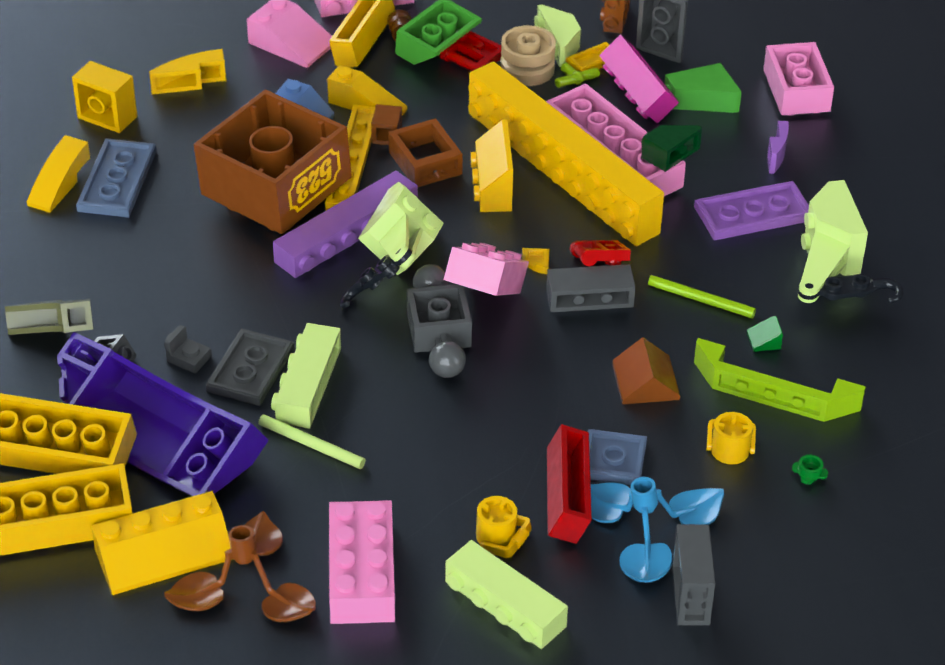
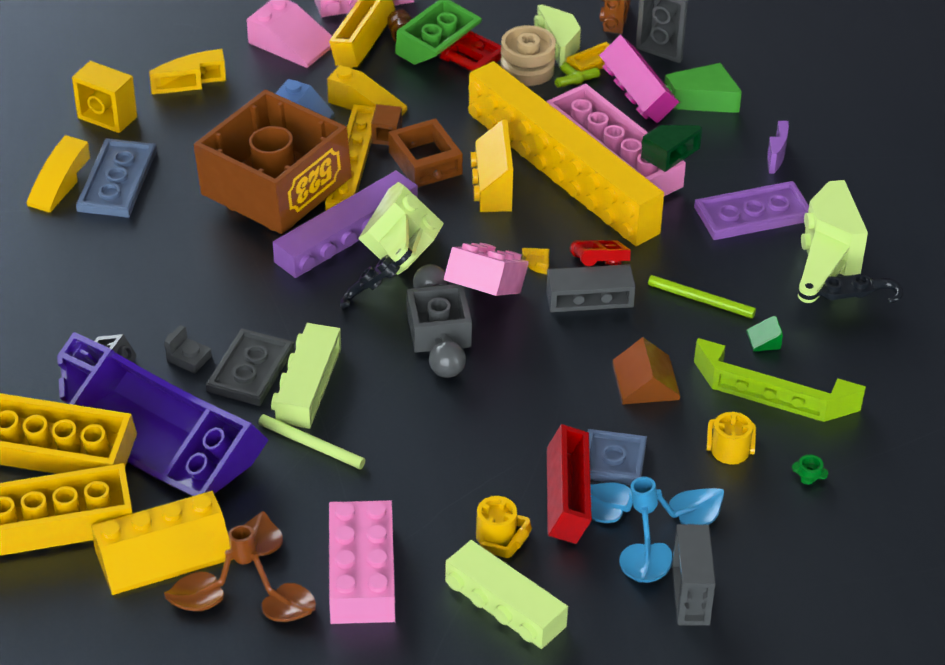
(49, 317): olive arch -> none
(798, 78): bright pink brick -> none

